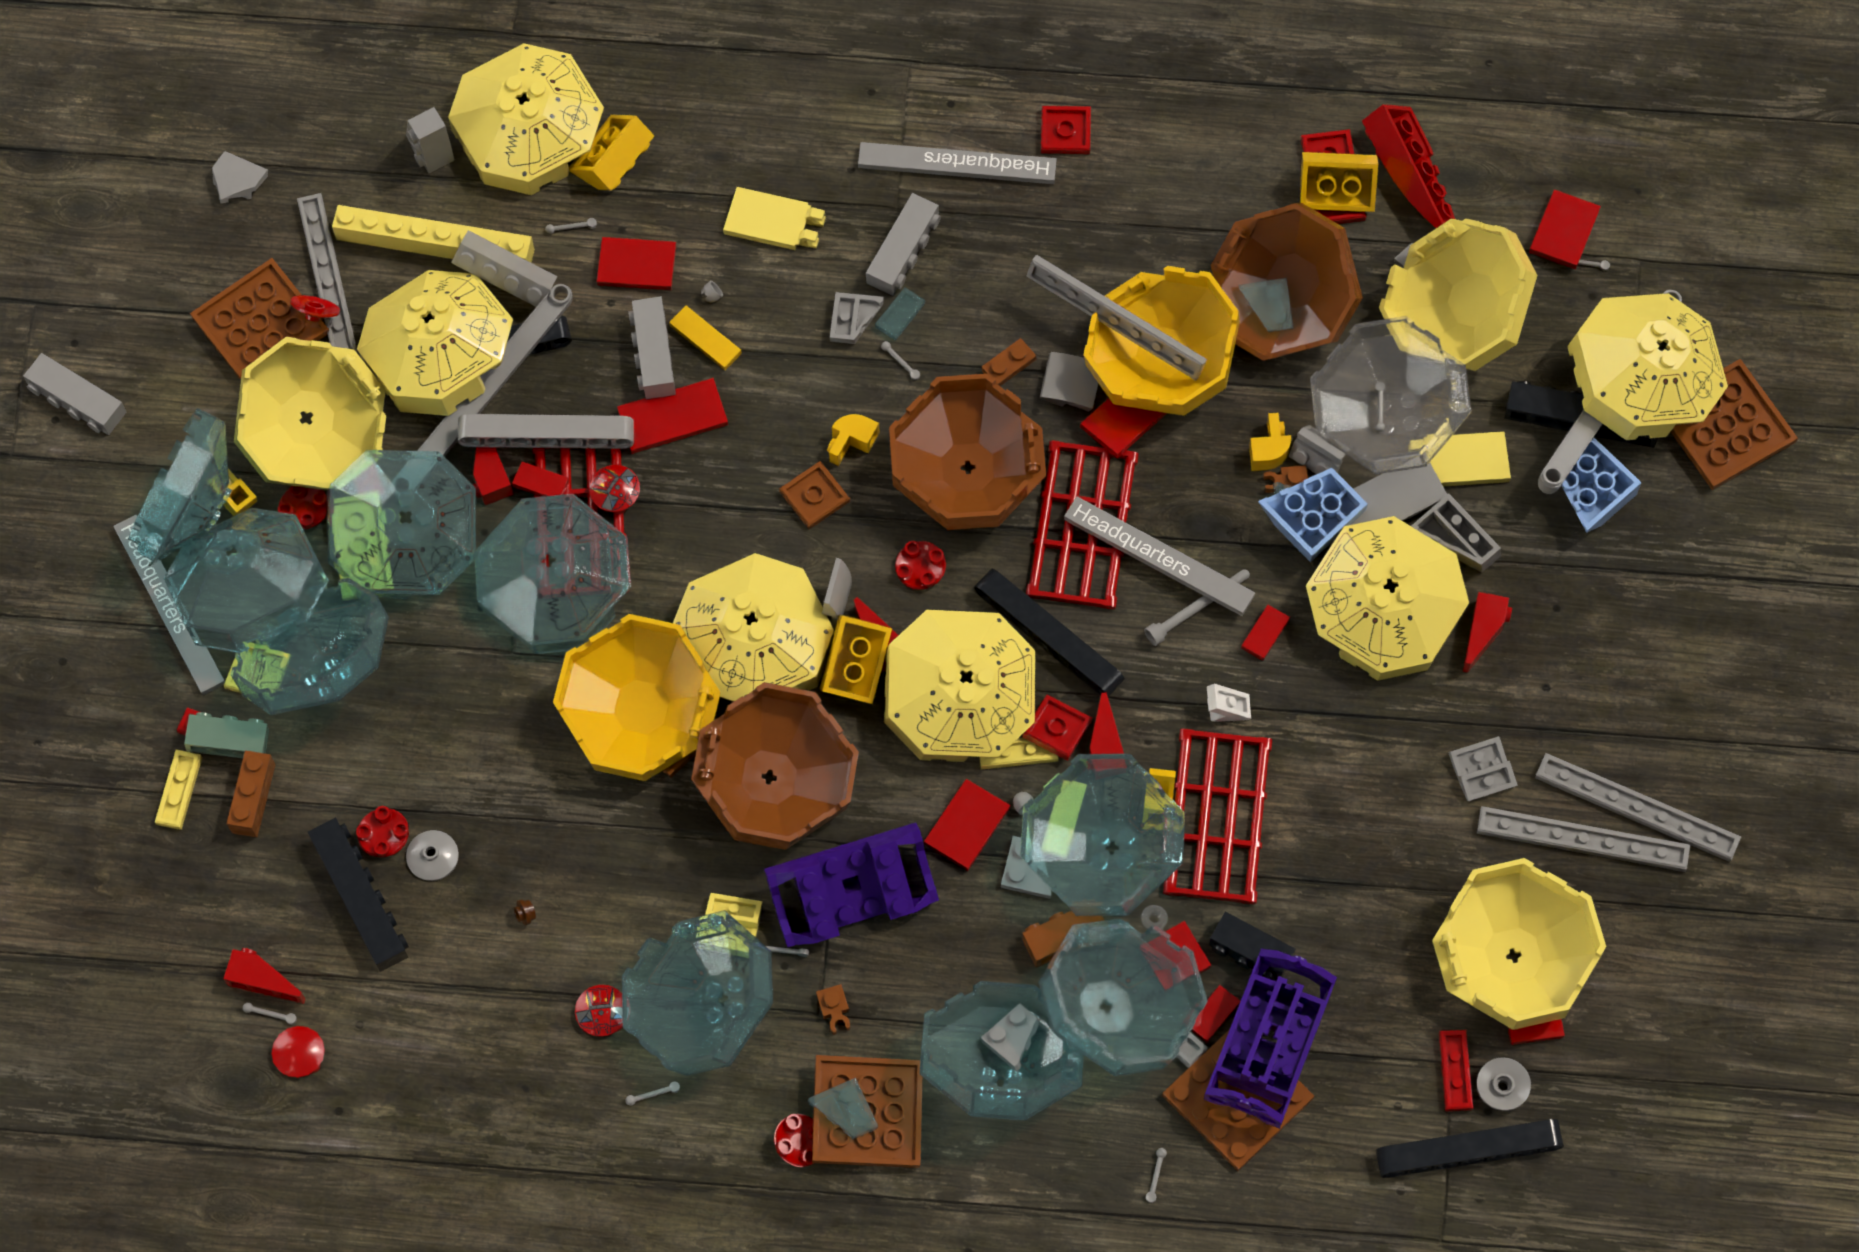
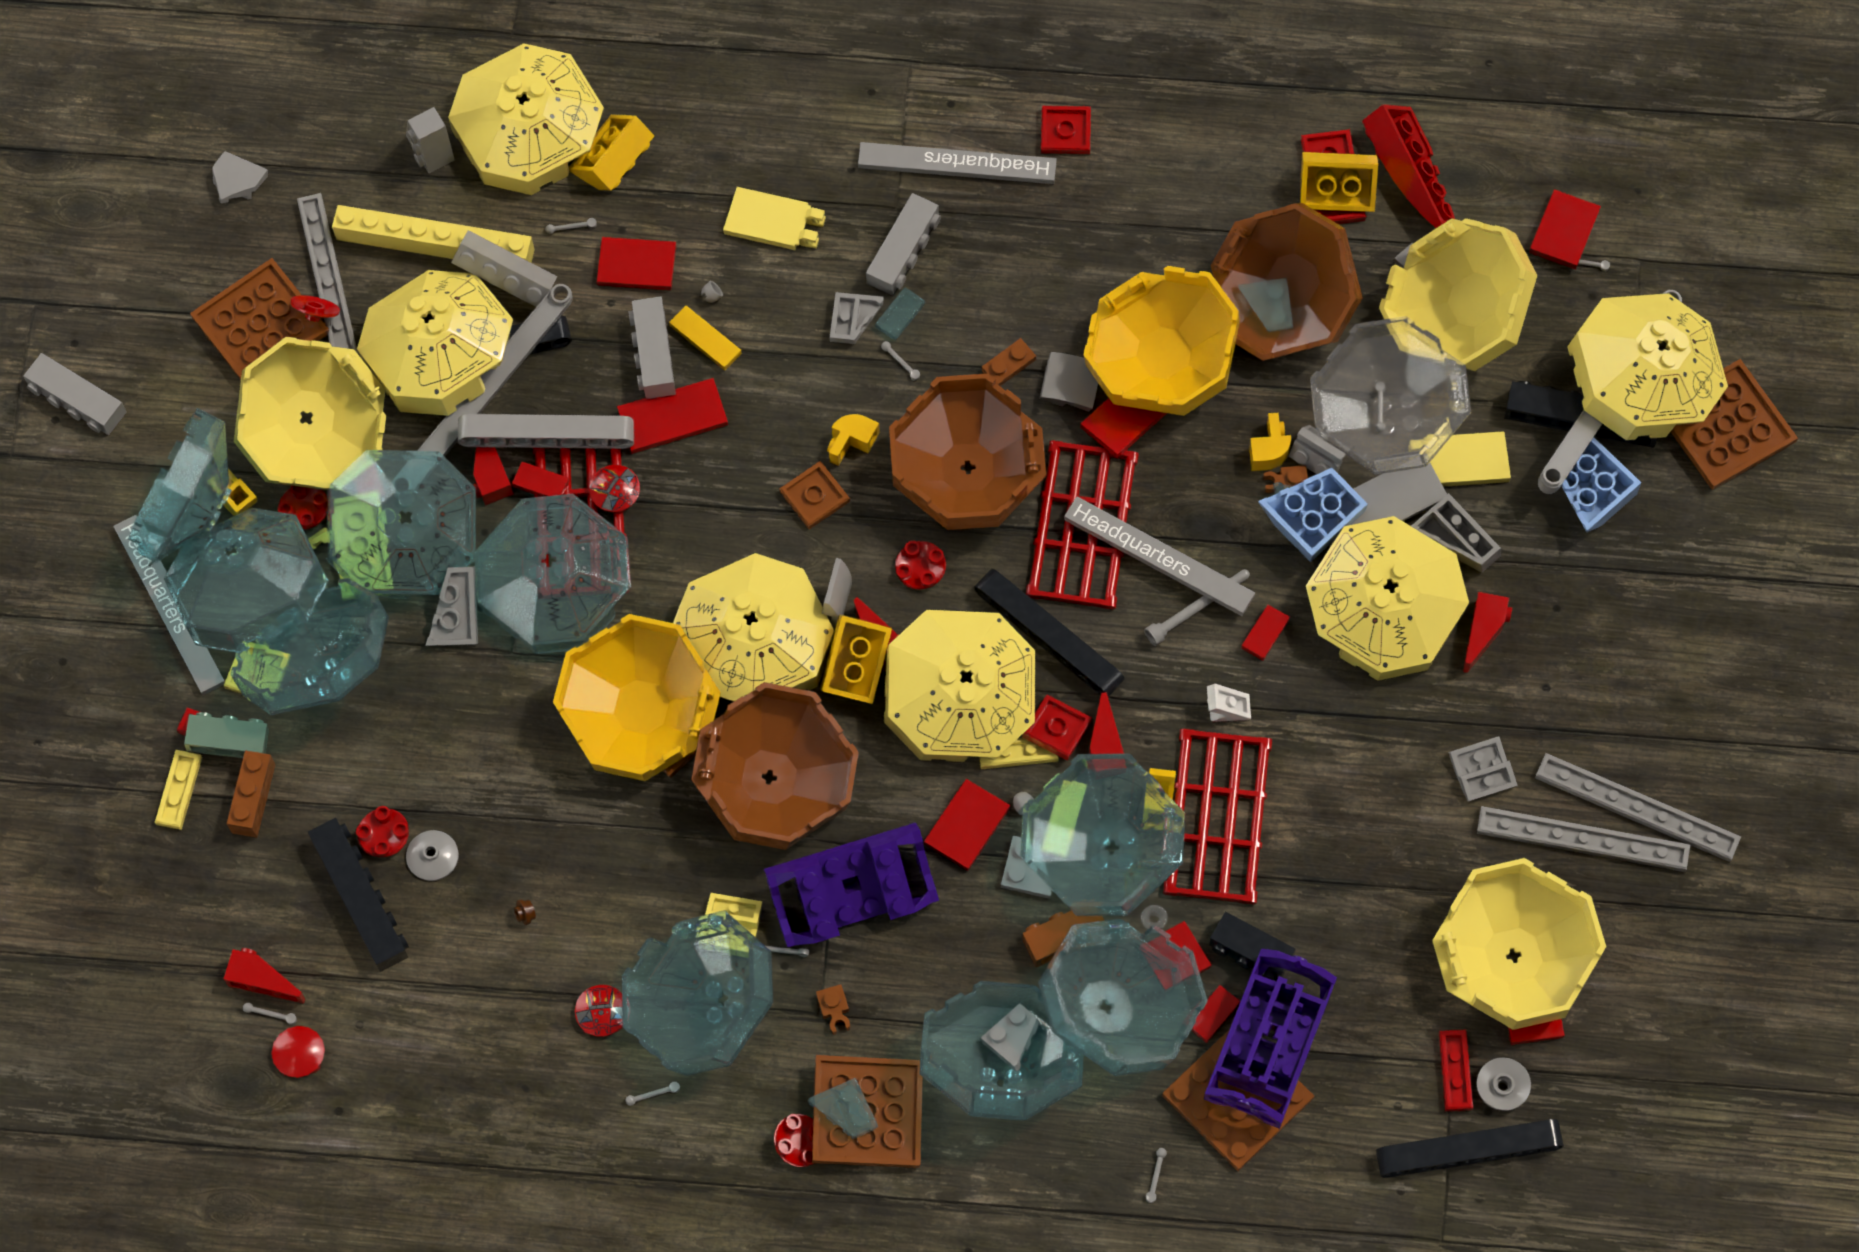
(318, 538): none -> light yellow tile
(457, 610): none -> light grey wing
(1116, 317): light grey tile -> none
(1191, 1050): light grey tile -> none

